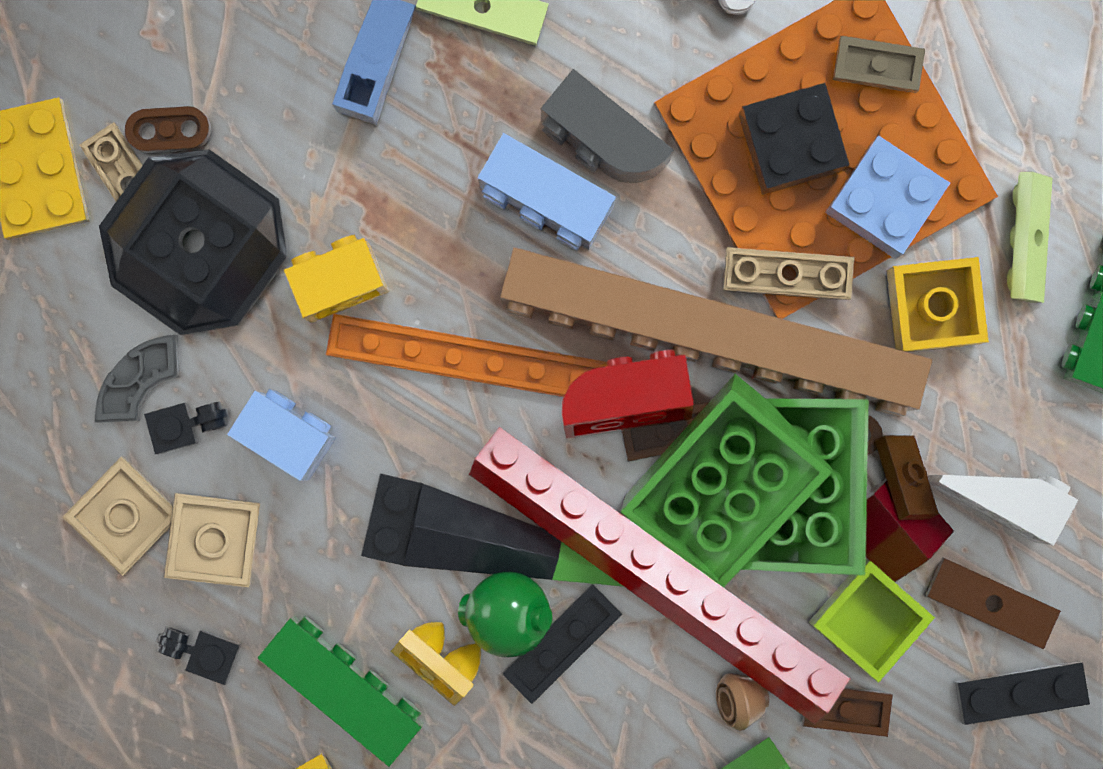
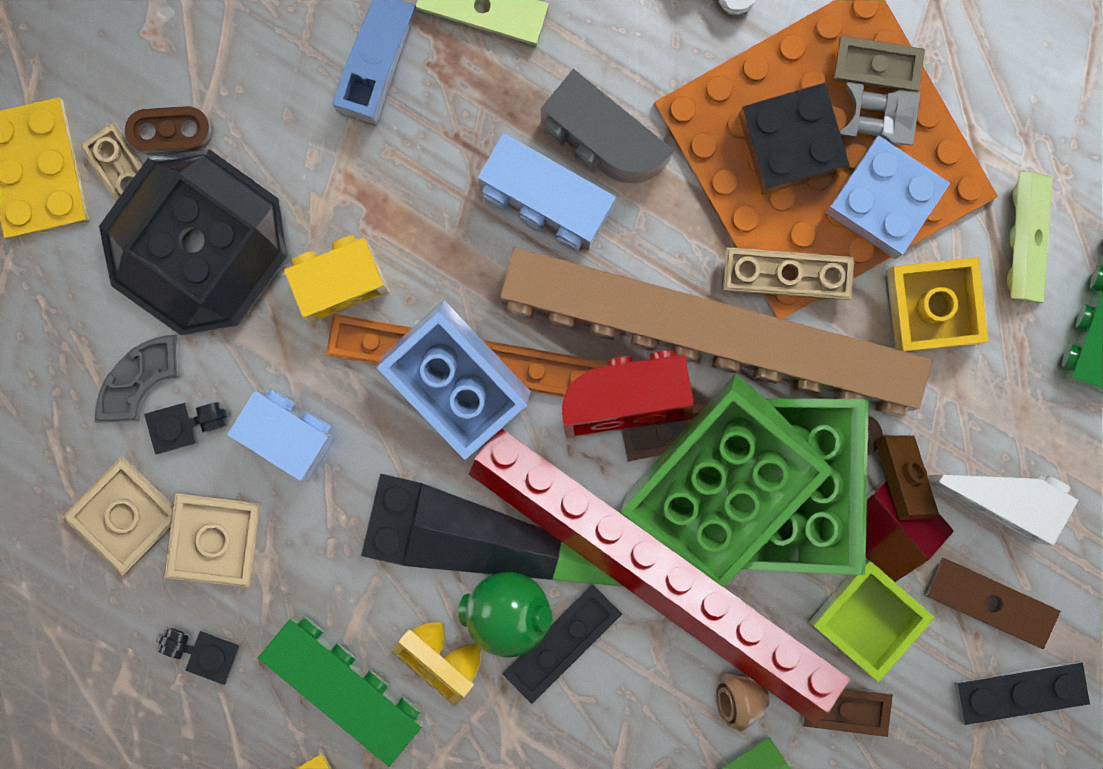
(454, 380): none -> light blue brick
(898, 117): none -> light grey piece

